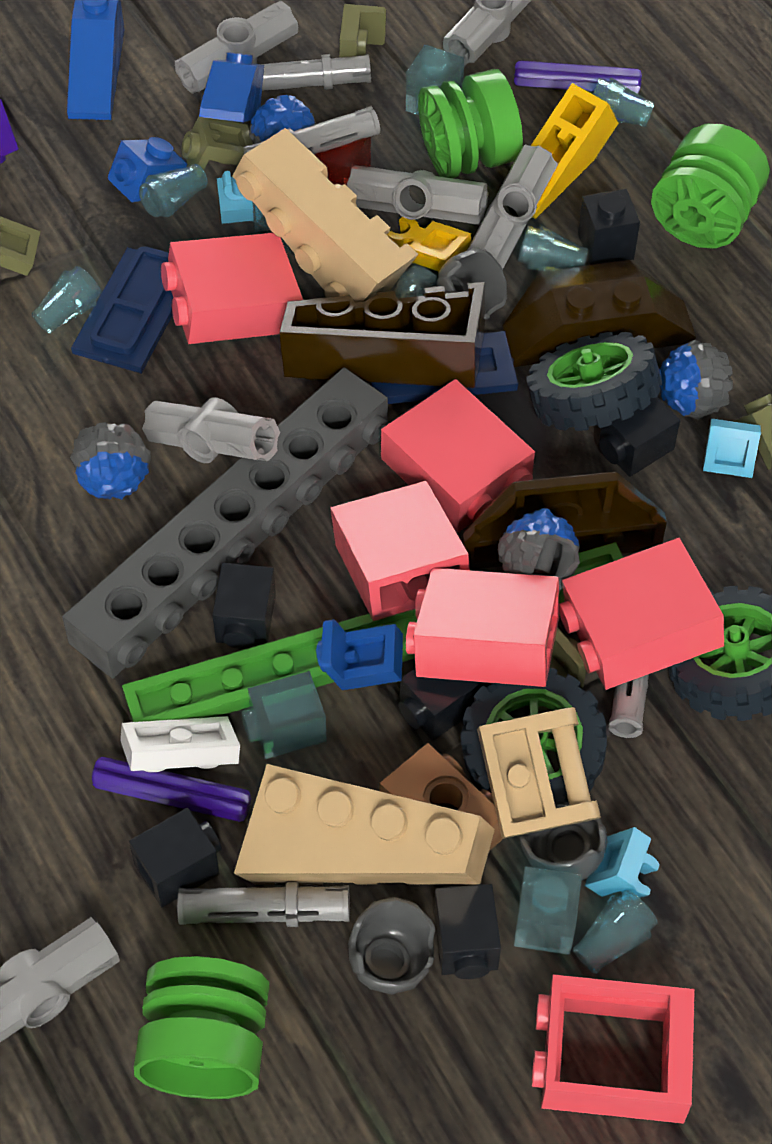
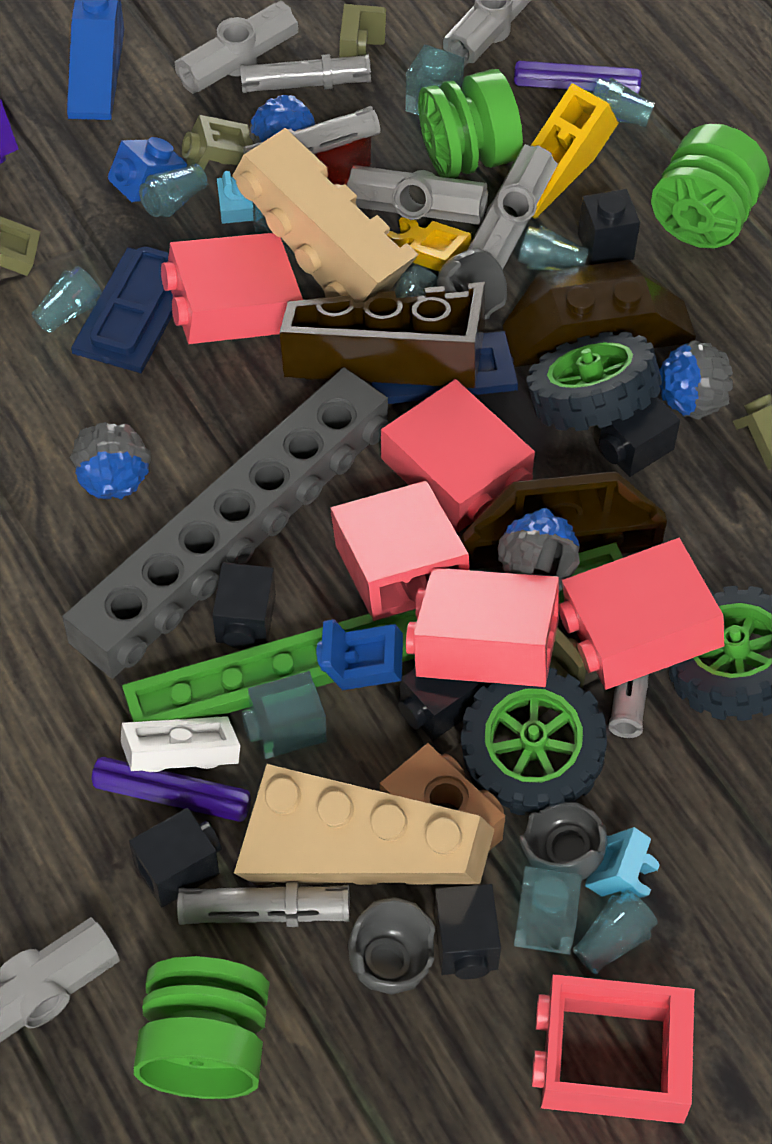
(211, 430): light grey piece -> none
(233, 89): blue slope -> none
(520, 774): tan plate -> none
(731, 448): medium azure tile -> none

